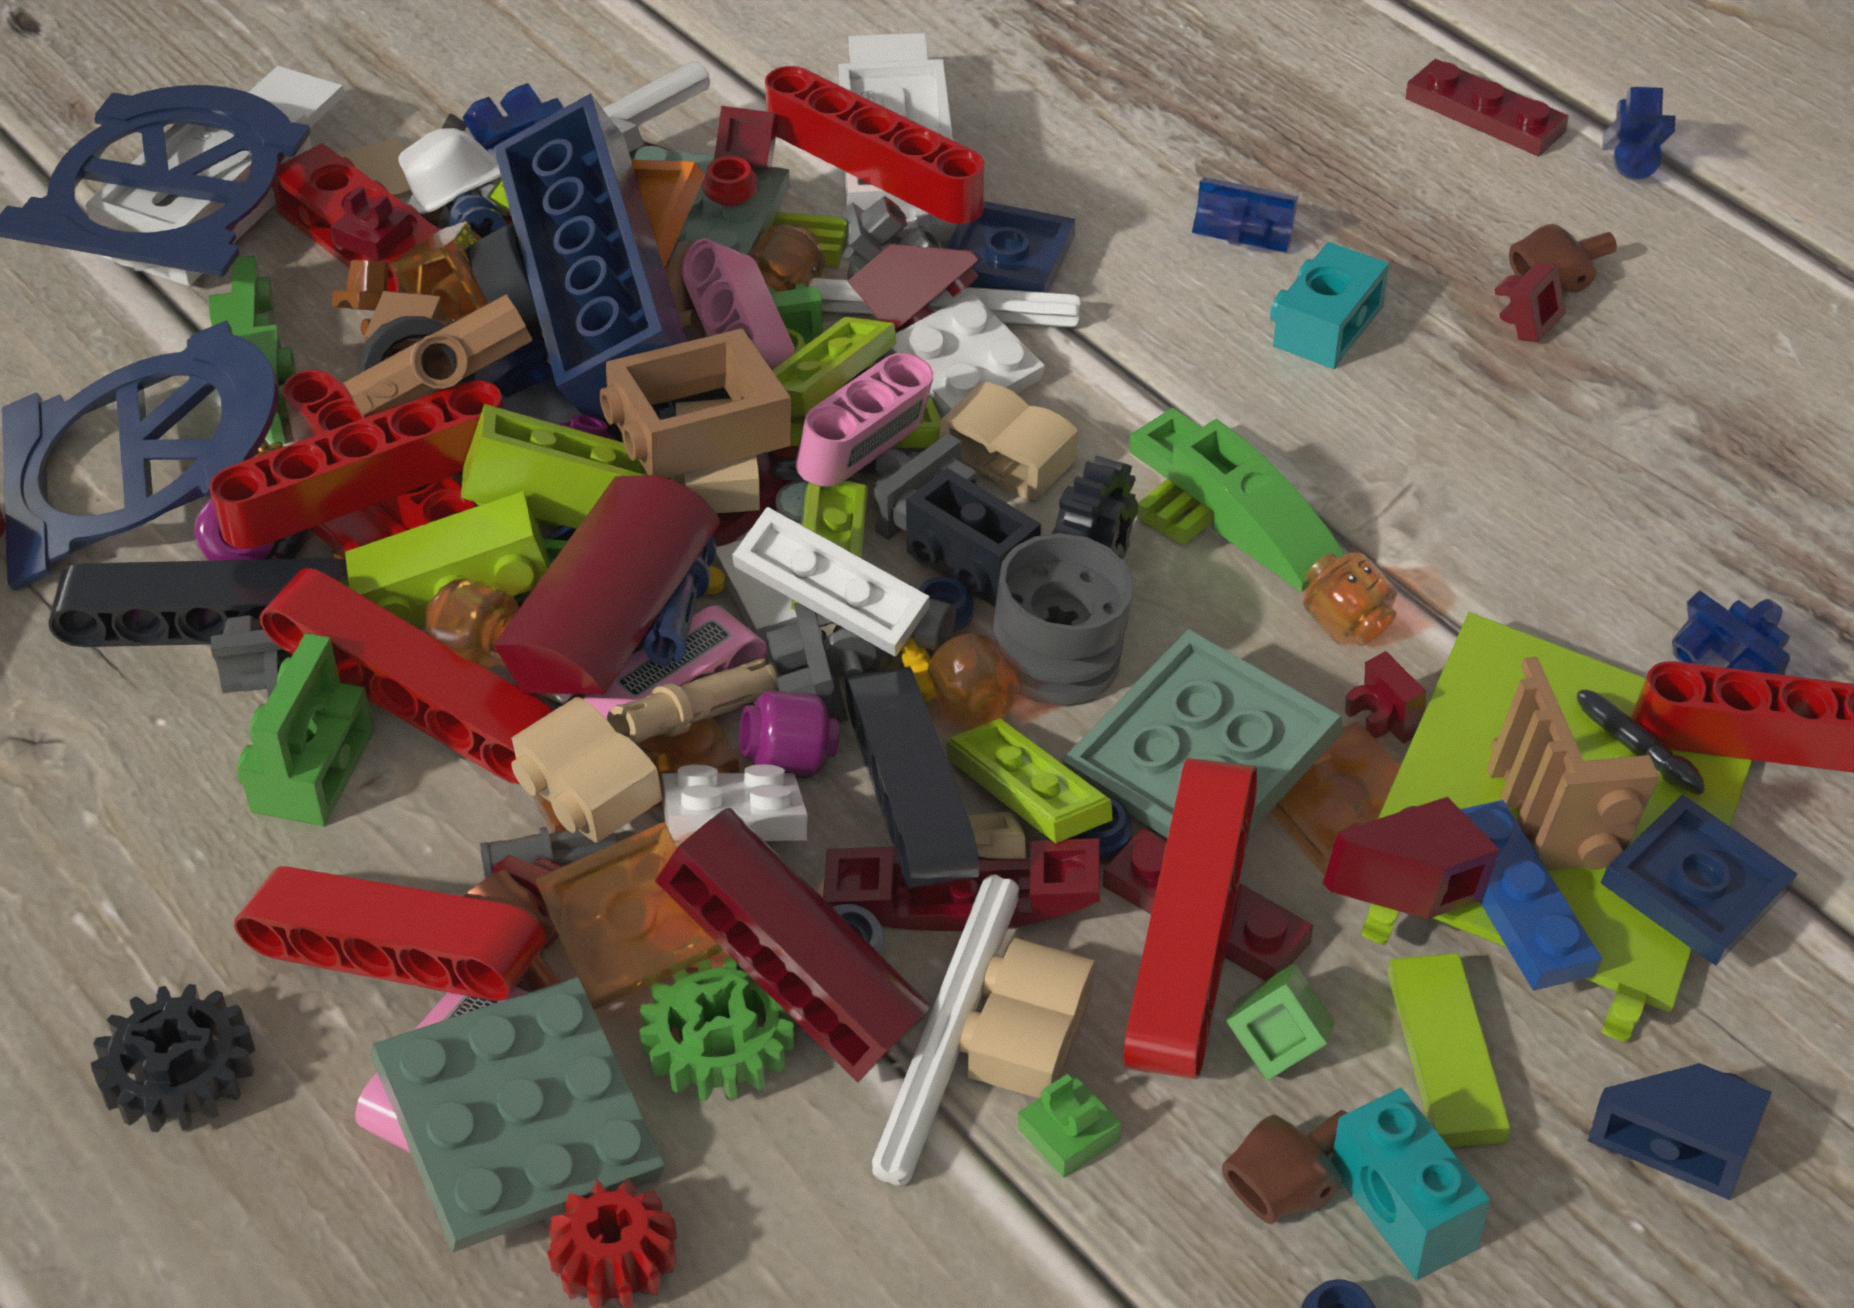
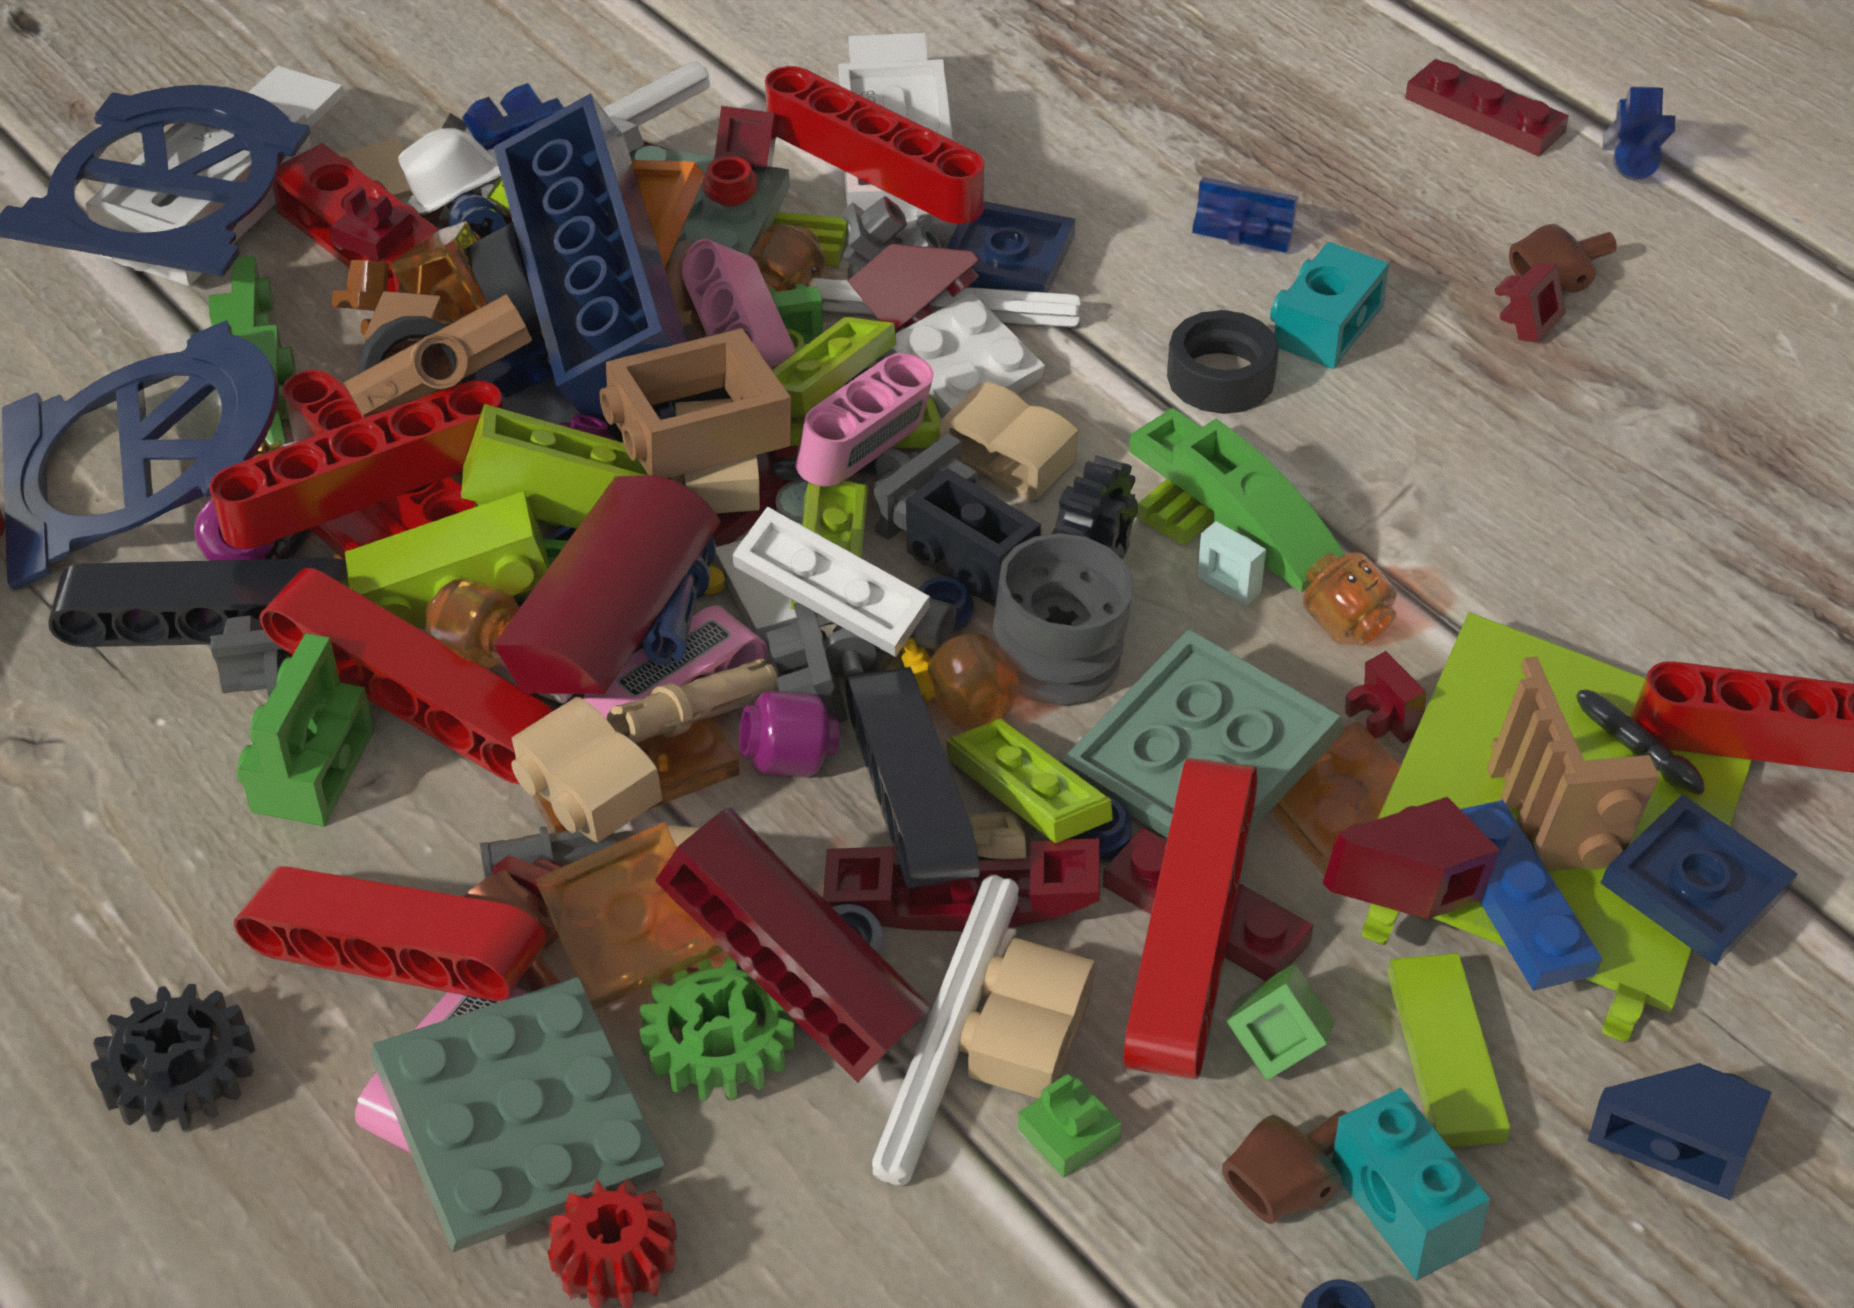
(760, 796): white plate -> none
(1215, 388): none -> black tyre
(1231, 563): none -> light aqua plate
(1739, 635): clear blue hips -> none

